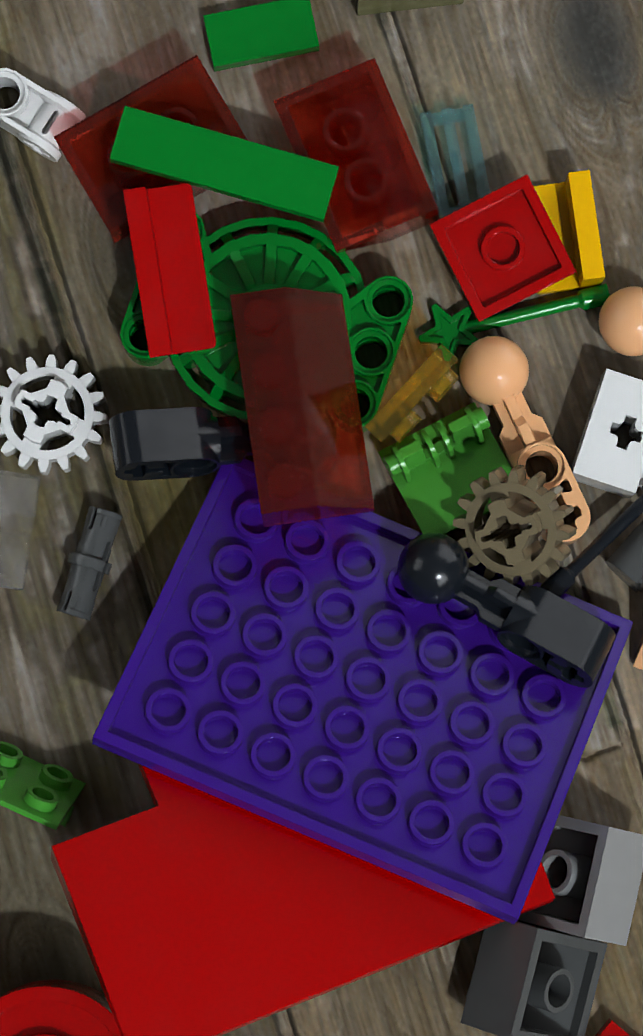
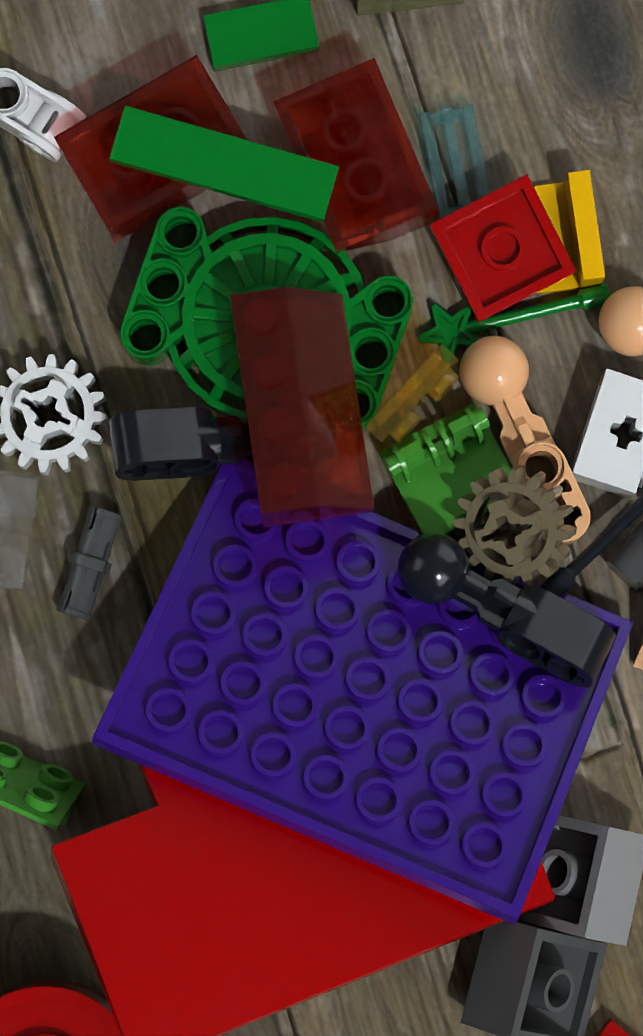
(170, 269): red panel -> none

